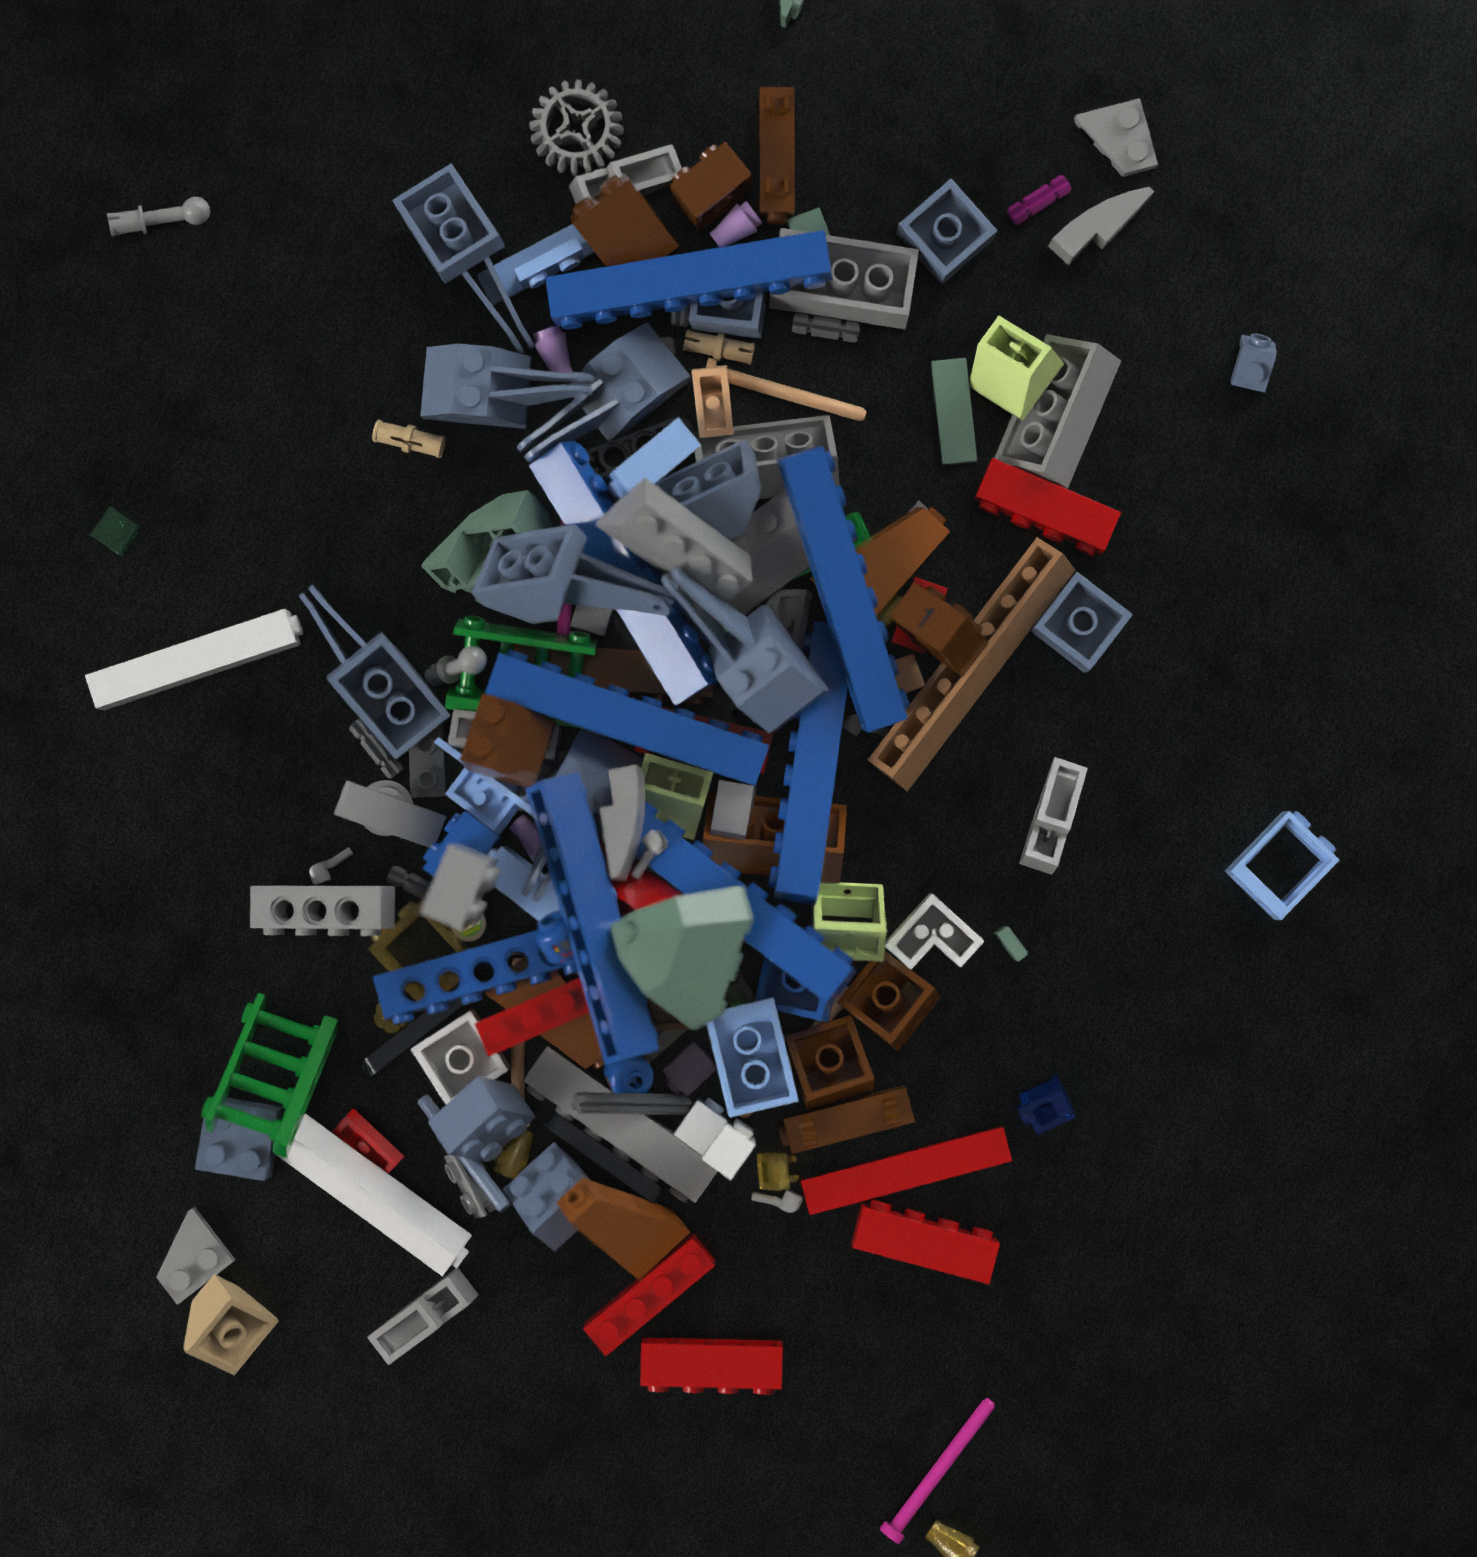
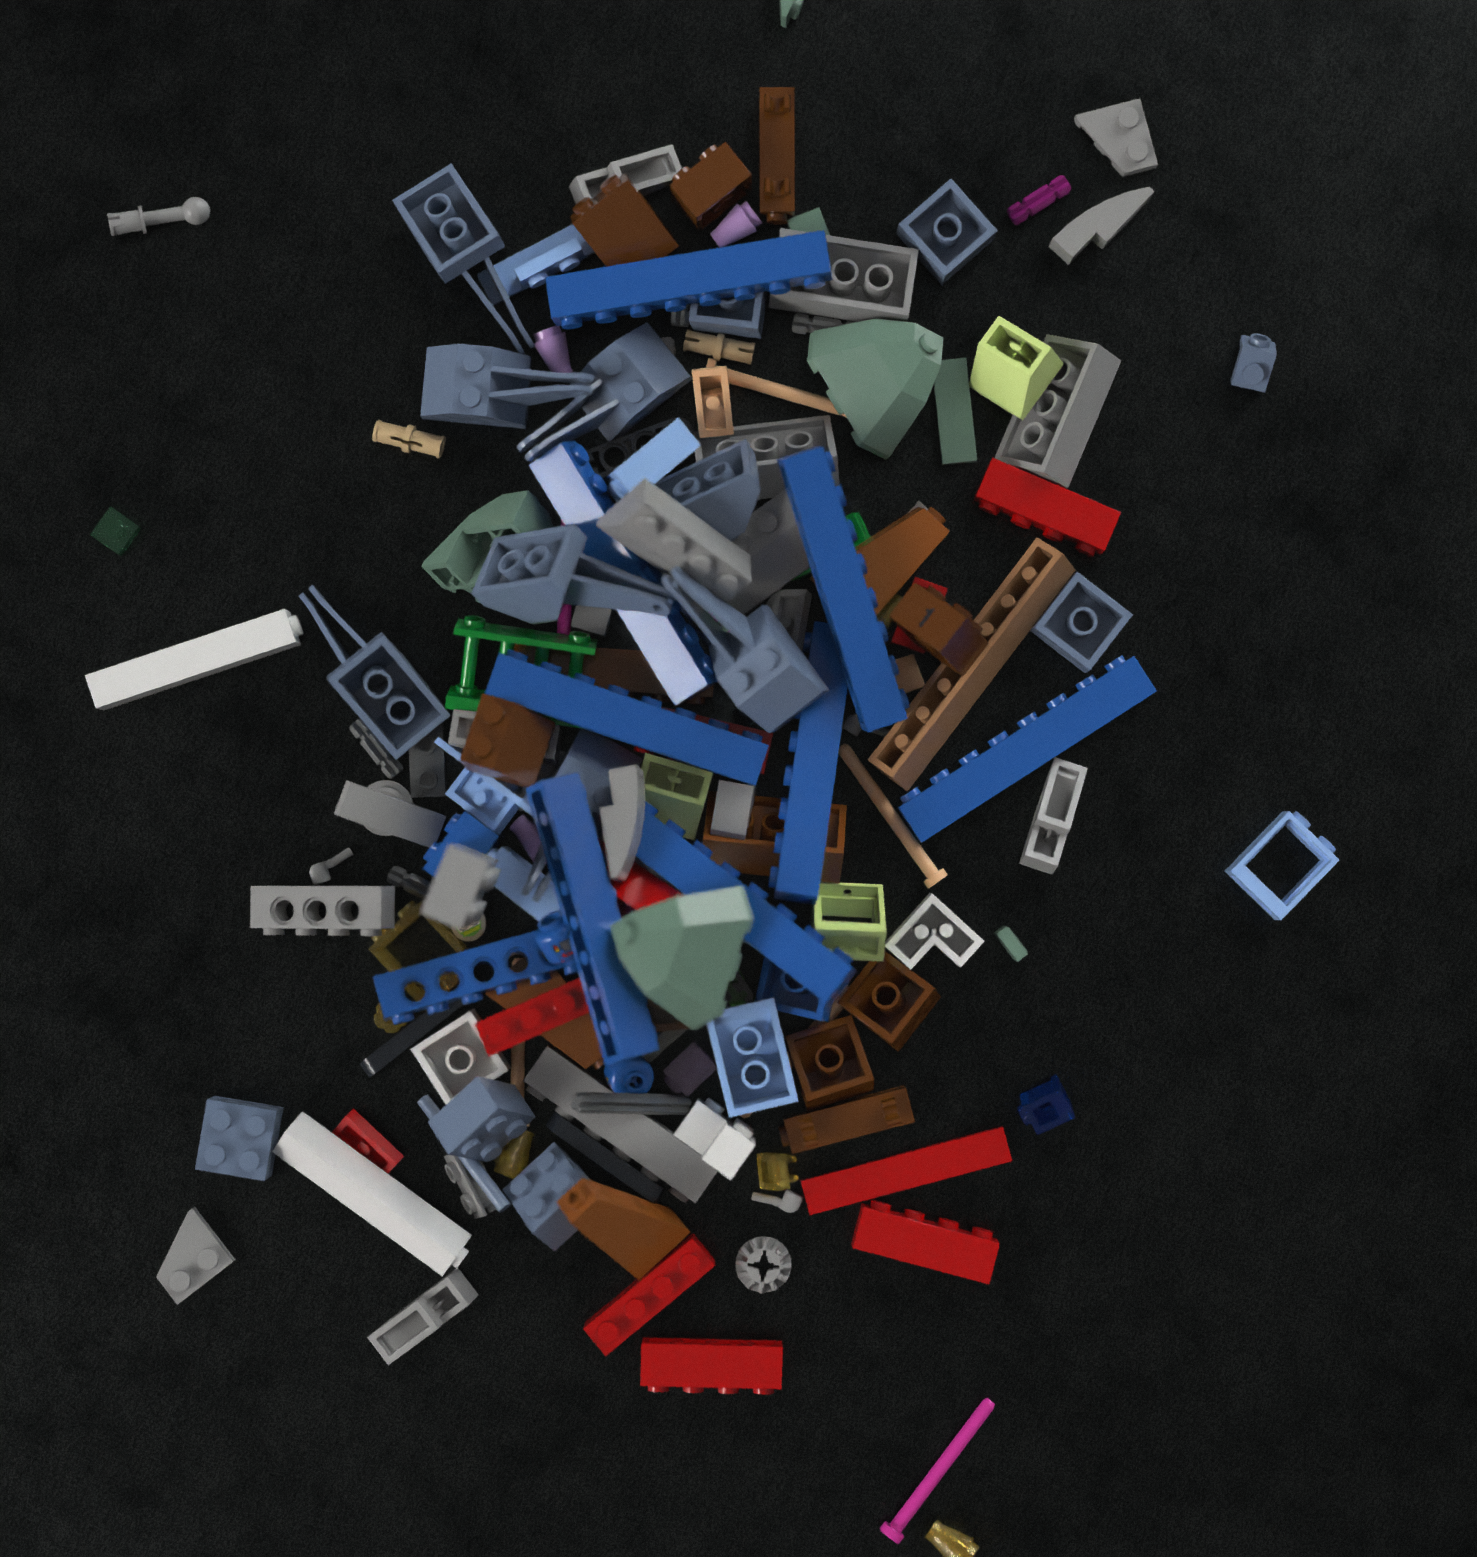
(226, 1325): tan slope -> none
(293, 1100): green fence -> none
(449, 669): light grey pin -> none
(565, 136): light grey gear -> none
(656, 844): light grey hand -> none
(751, 1253): none -> light grey gear
(877, 376): none -> sand green brick
(891, 816): none -> light nougat bar
(1026, 749): none -> blue brick

